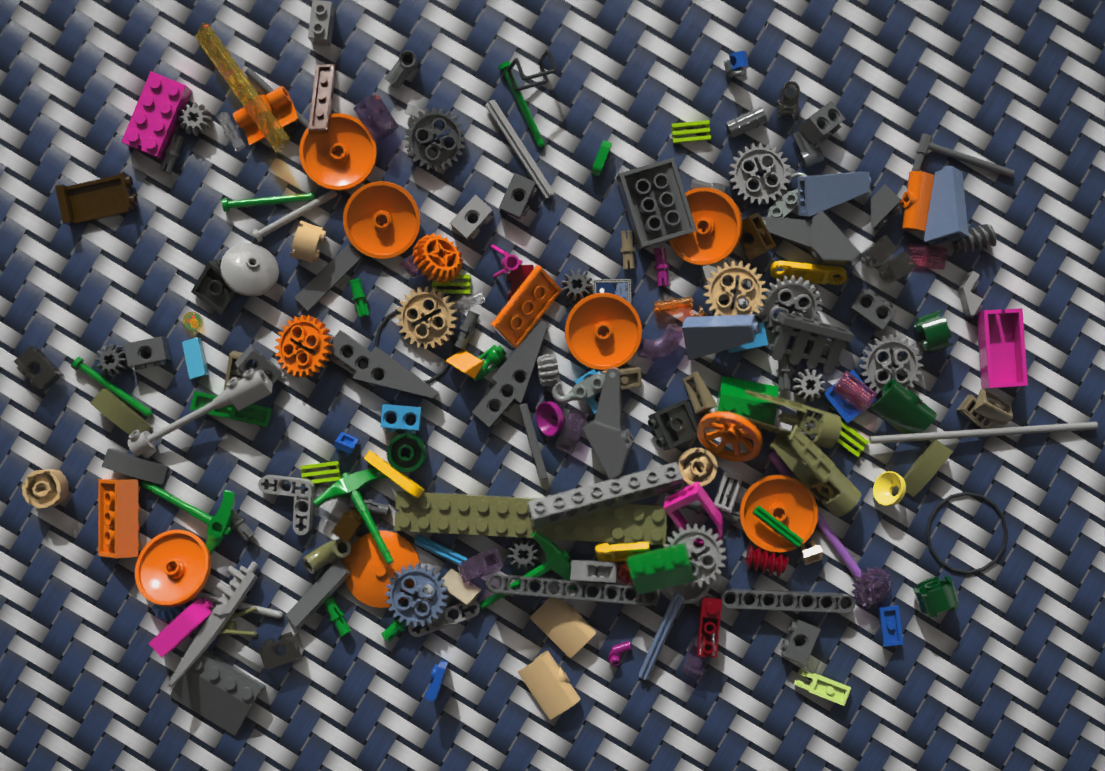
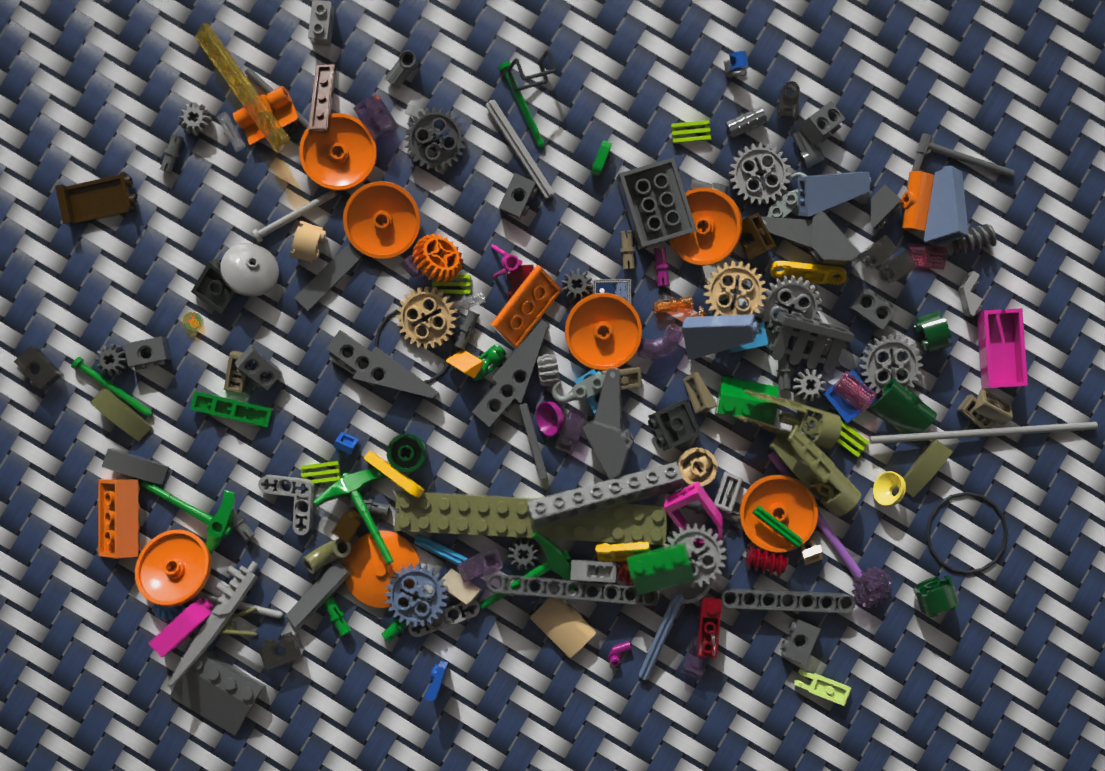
(45, 488): tan brick -> none
(156, 115): dark pink piece -> none
(195, 358): medium azure slope -> none
(227, 205): green bar -> none
(239, 393): light grey bar -> none
(296, 362): orange gear -> none
(359, 297): green axle -> none
(402, 413): dark azure brick -> none
(473, 207): light grey brick -> none
(549, 685): tan panel -> none
(731, 433): orange wheel -> none
(890, 625): blue plate -> none

